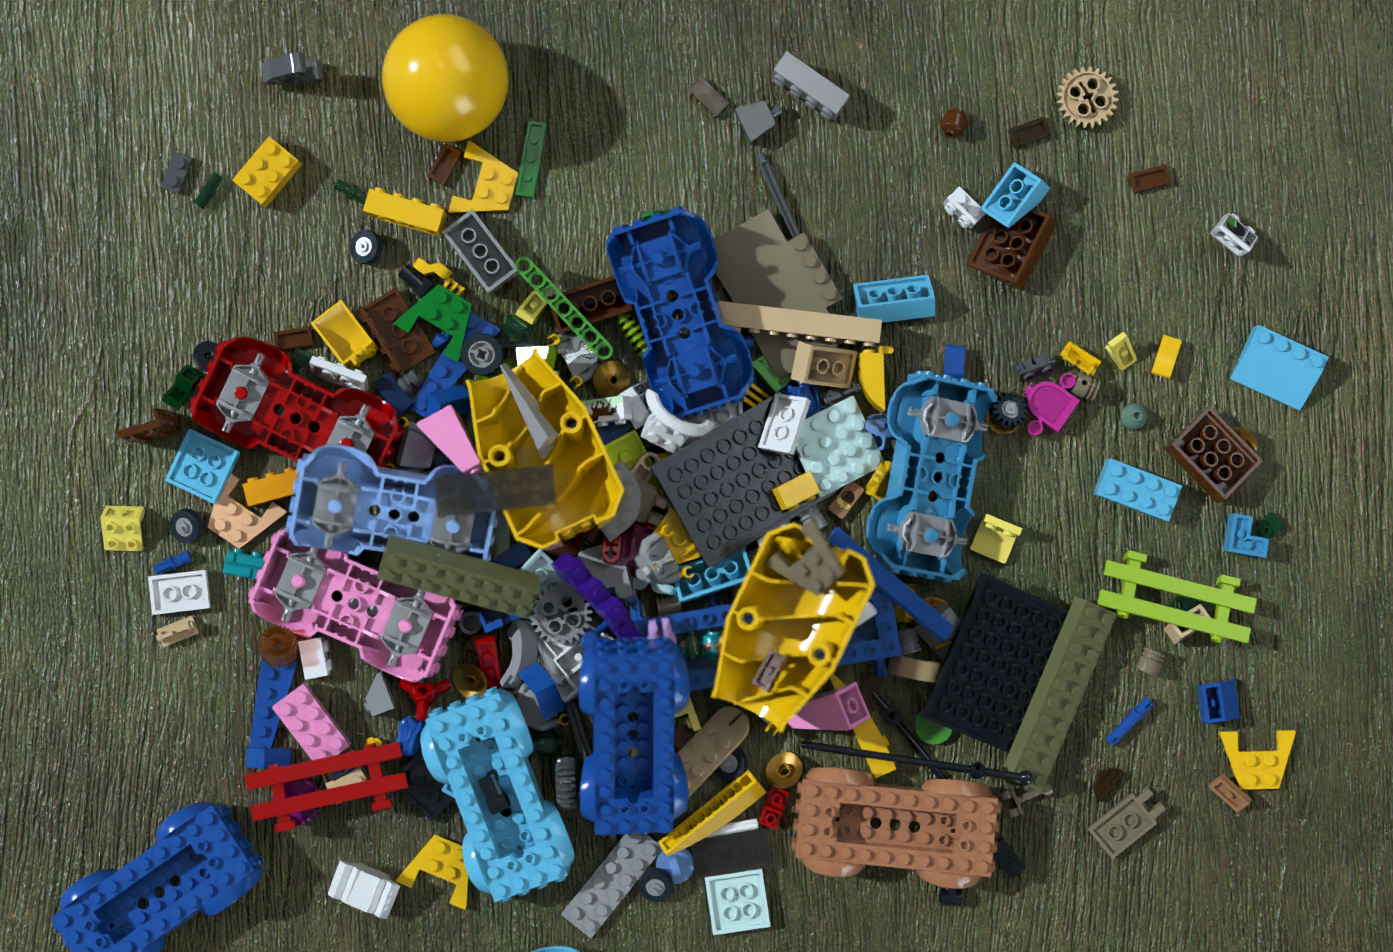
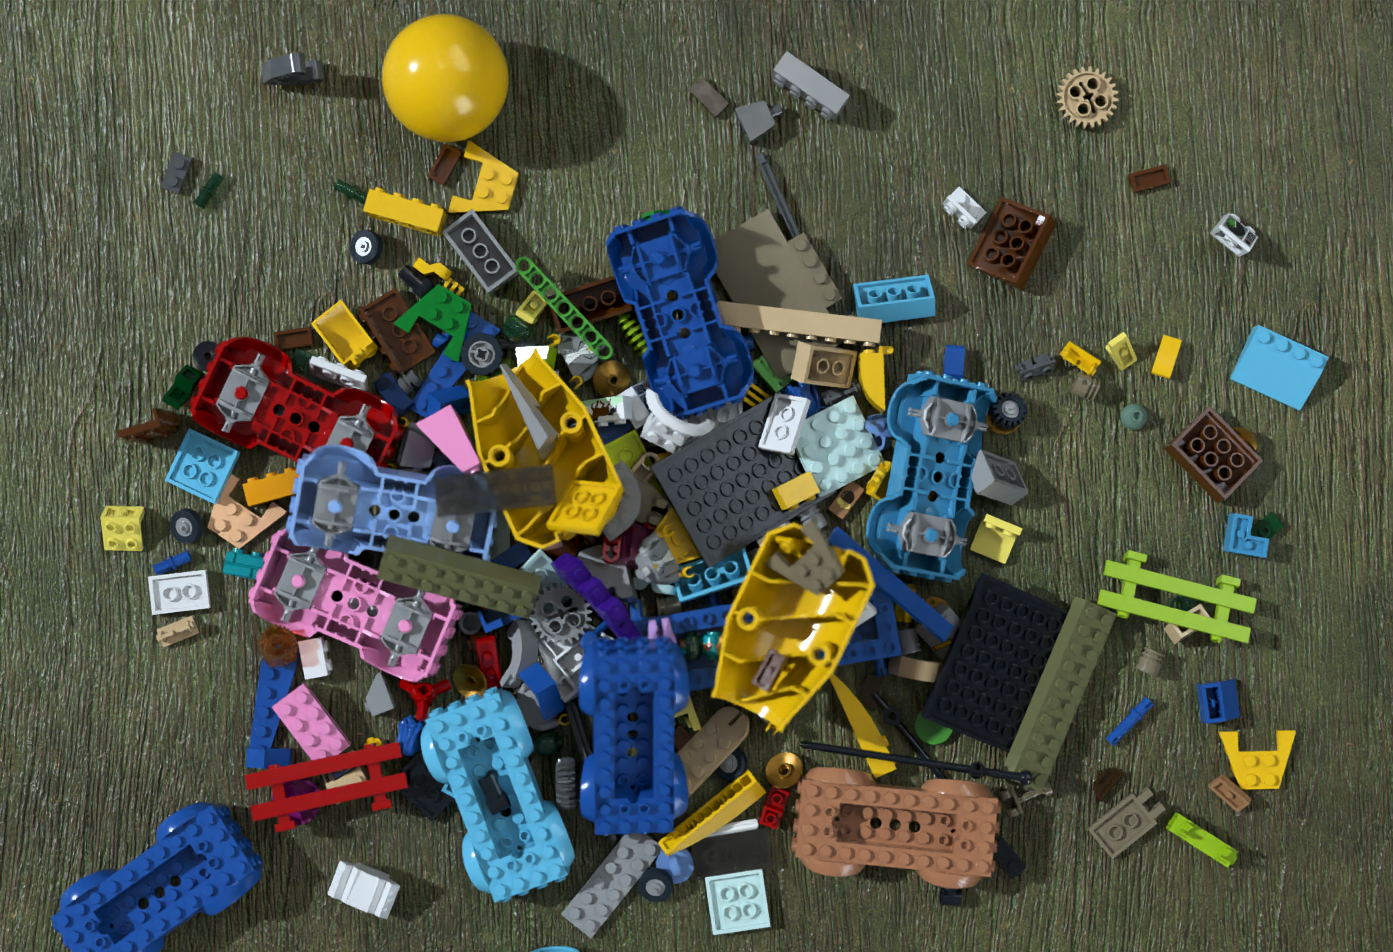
(267, 172): yellow brick -> none
(445, 860): yellow wing -> none
(531, 159): green tile -> none
(585, 507): none -> yellow plate
(833, 710): bright pink slope -> none
(954, 122): reddish brown head -> none
(998, 478): none -> light grey slope
(1015, 195): medium azure slope -> none
(1029, 132): dark brown tile -> none
(1050, 404): dark pink piece -> none
(1137, 490): medium azure brick -> none
(1202, 840): none -> lime brick

